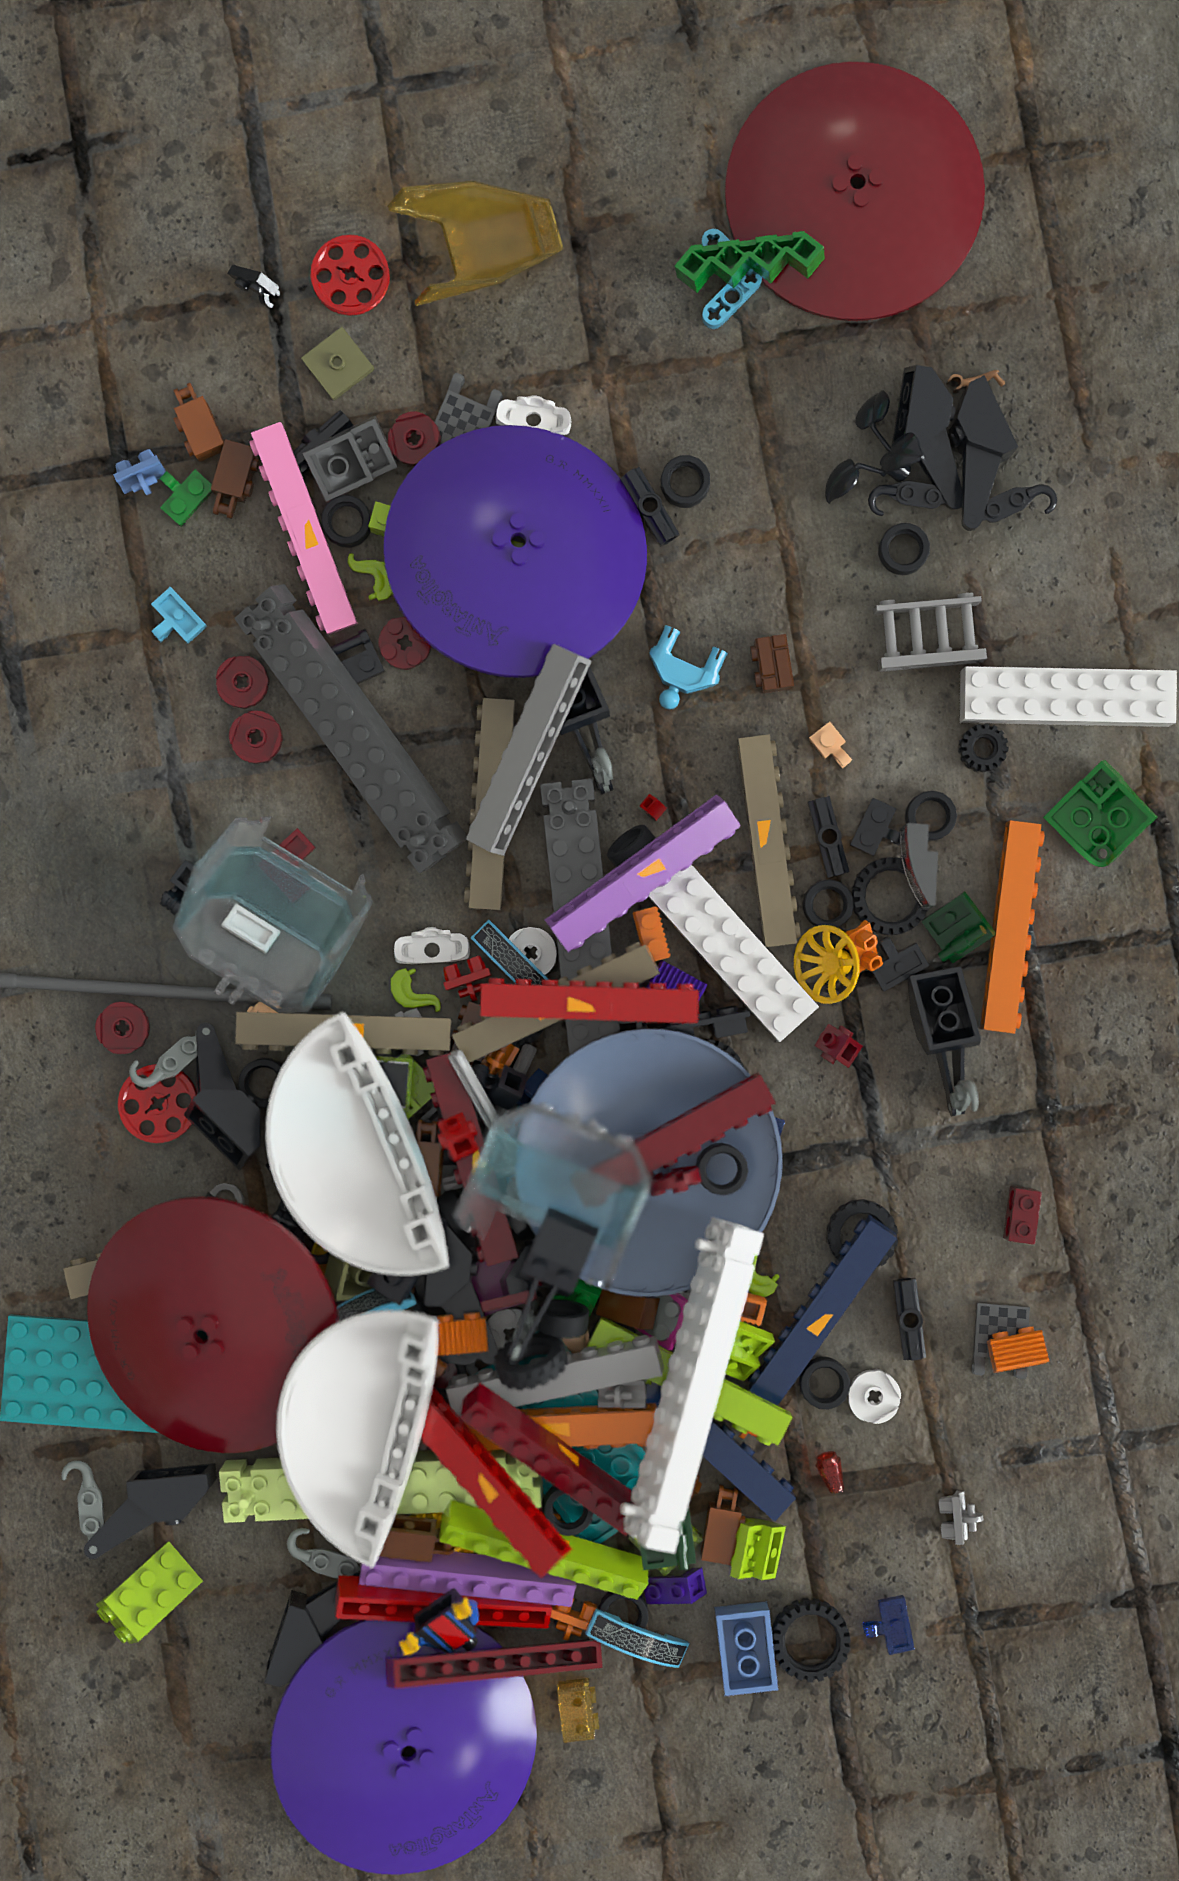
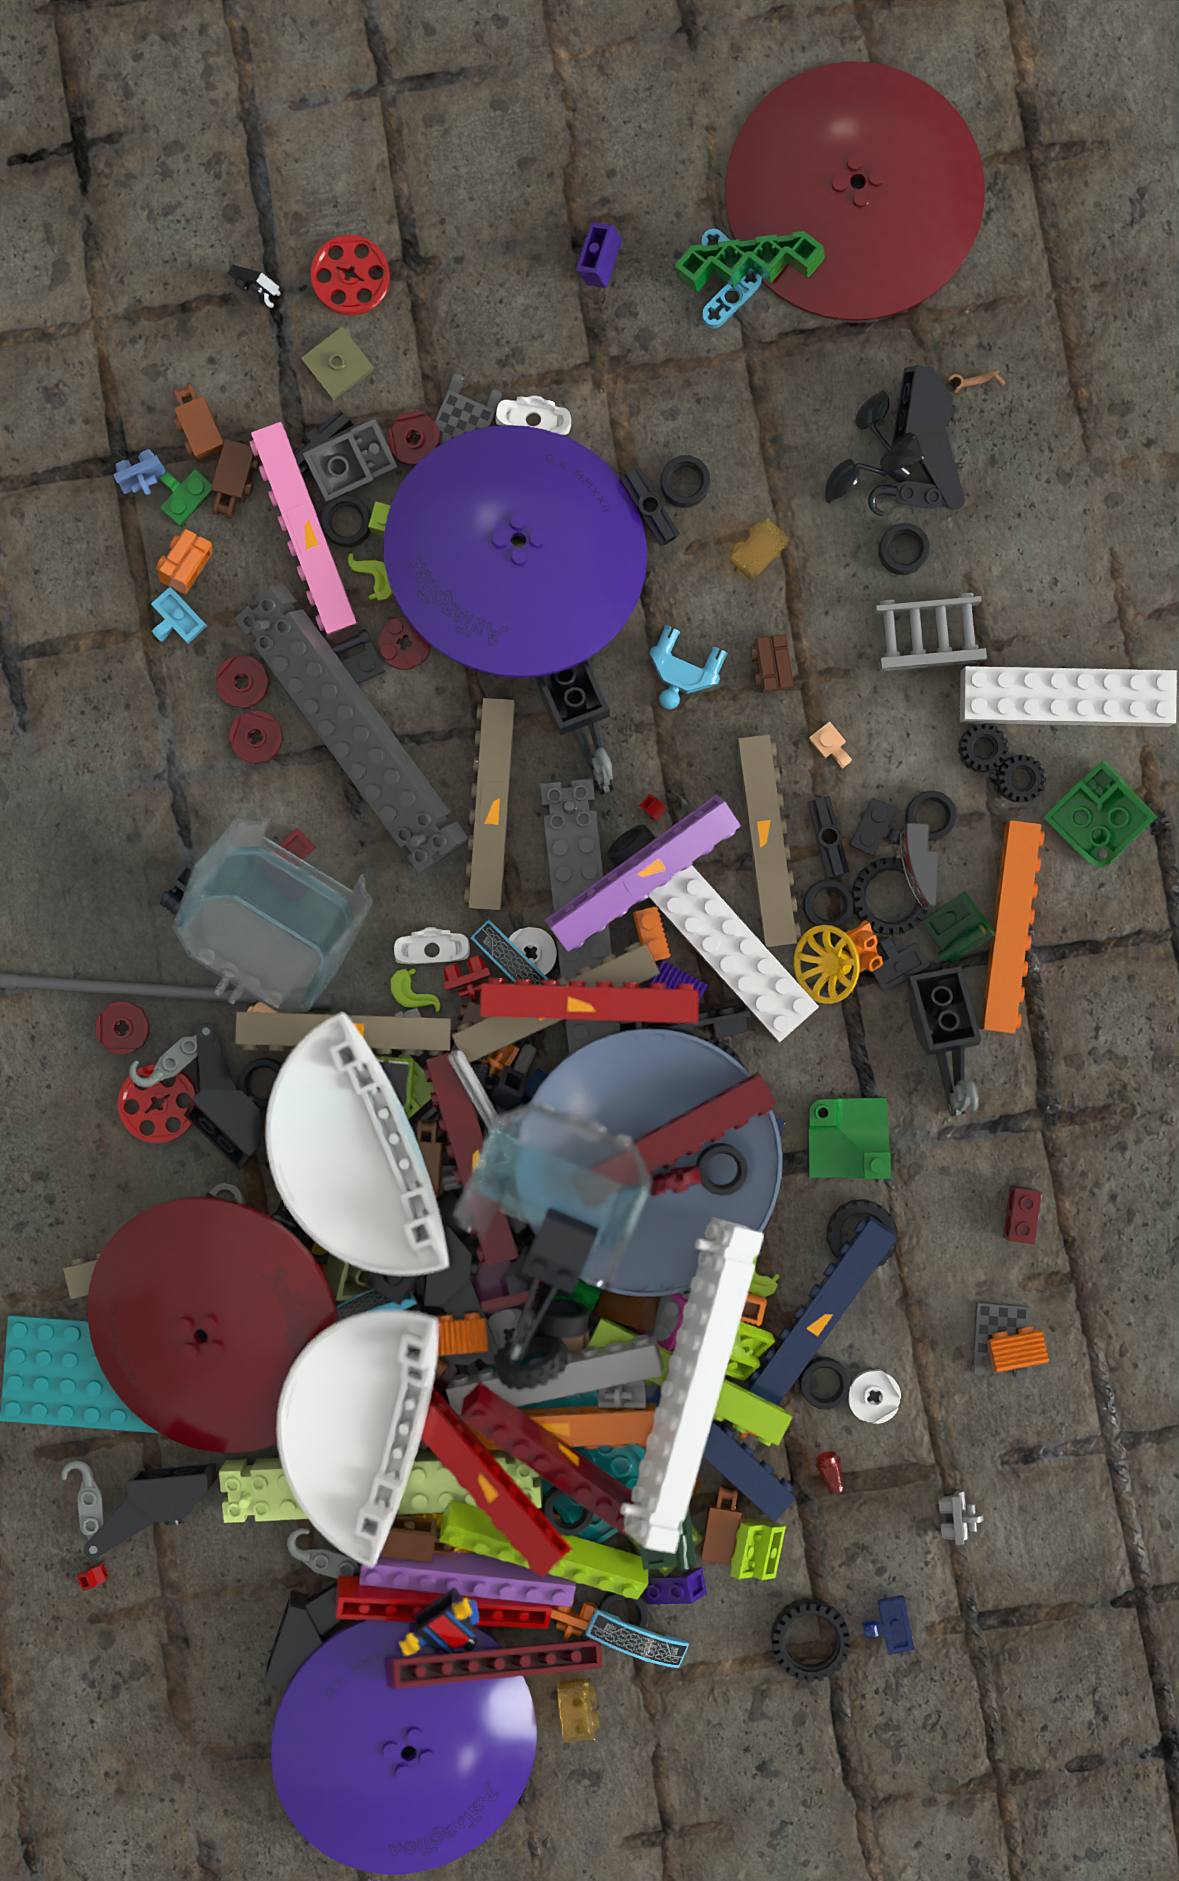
(92, 1576): none -> red piece
(148, 1594): lime bracket -> none
(184, 561): none -> orange brick
(250, 928): white tile -> none
(458, 1136): red brick -> none
(486, 229): clear yellow windscreen -> none
(528, 750): light grey brick -> none
(599, 254): none -> dark purple brick
(746, 1648): medium blue brick -> none
(759, 549): none -> clear yellow brick
(838, 1045): dark red brick -> none
(849, 1139): none -> green slope
(910, 1335): black piece -> none
(985, 442): black slope -> none
(1036, 778): none -> black tyre

